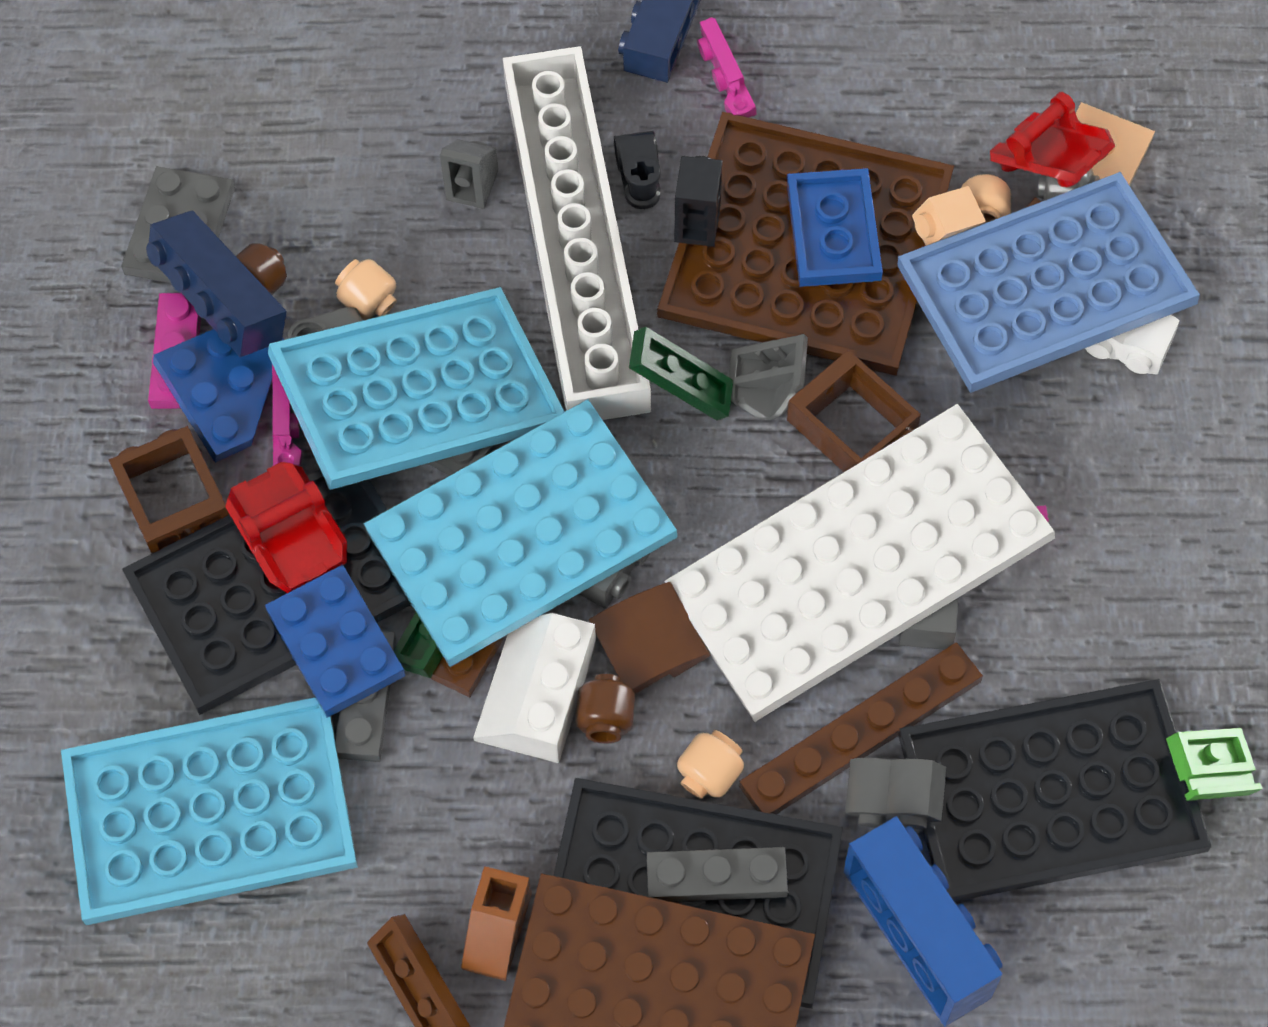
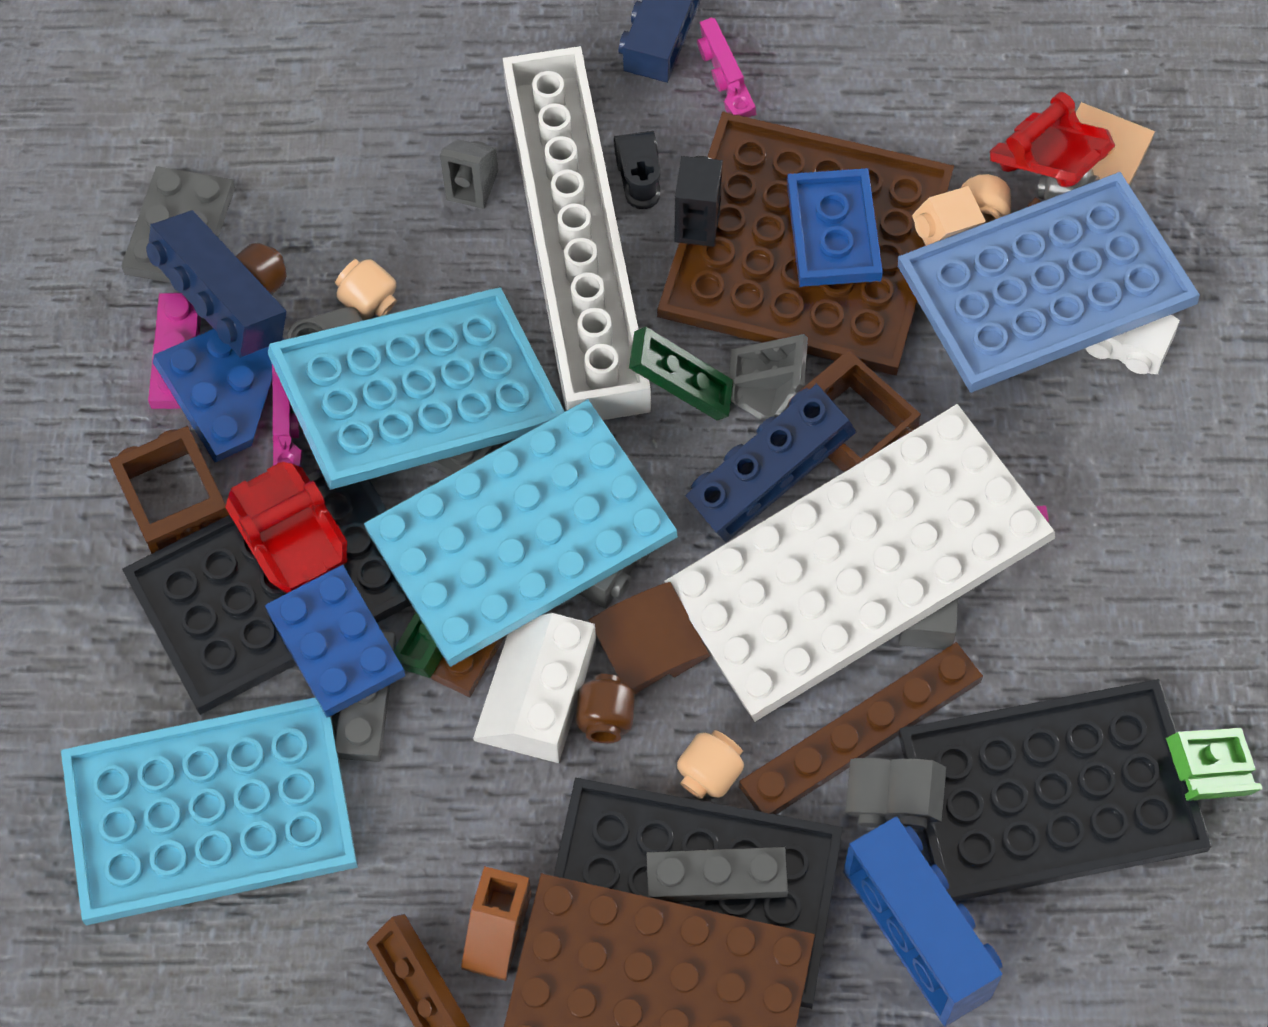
(770, 462): none -> dark blue brick

